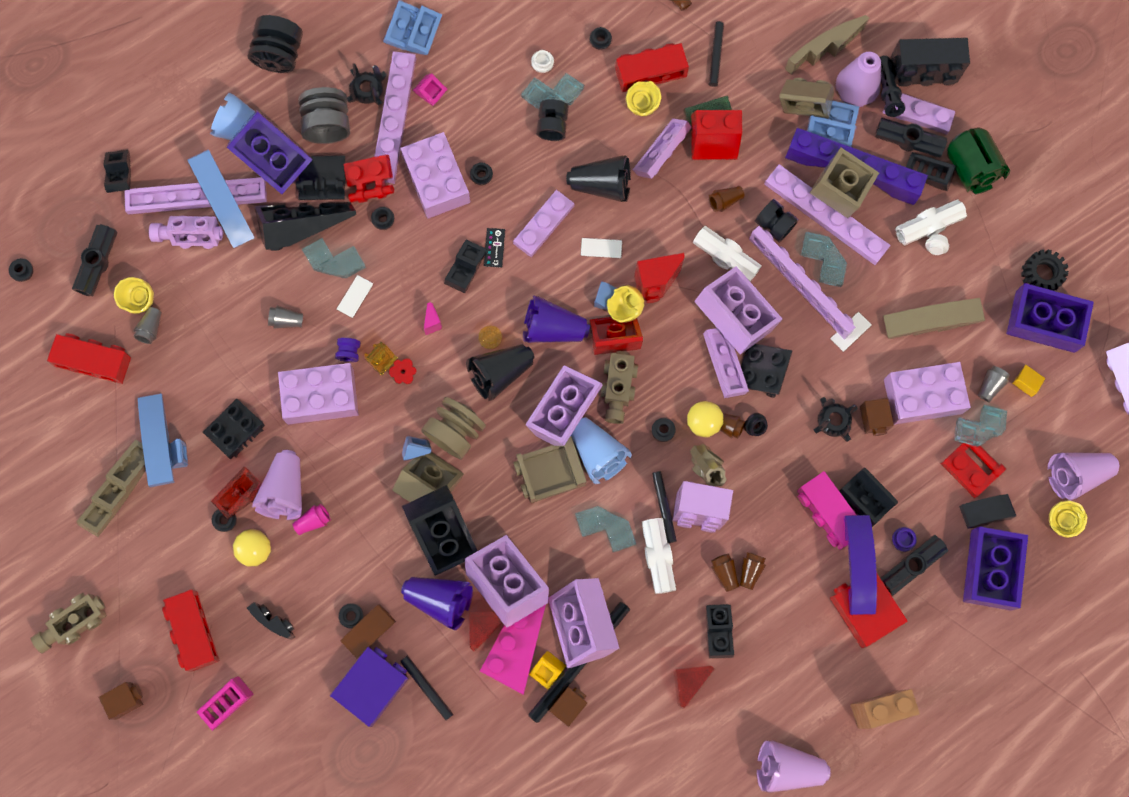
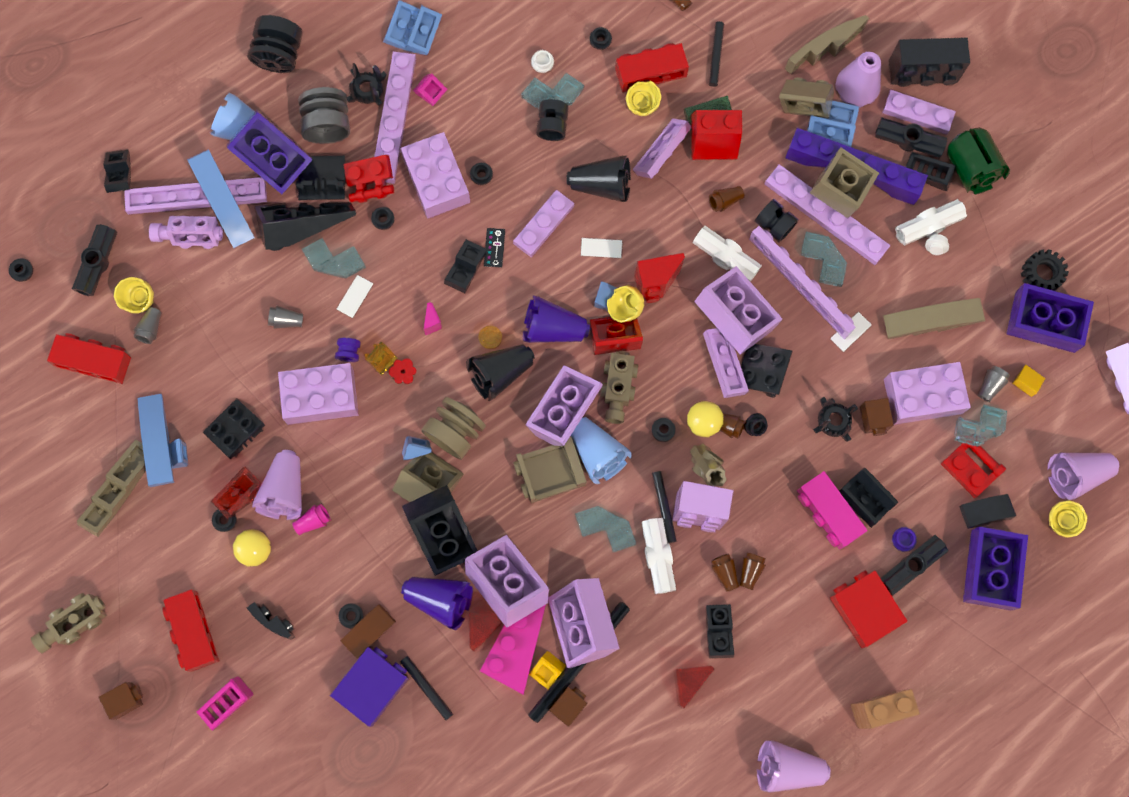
(861, 565): dark purple slope -> none
(891, 93): black pin -> none

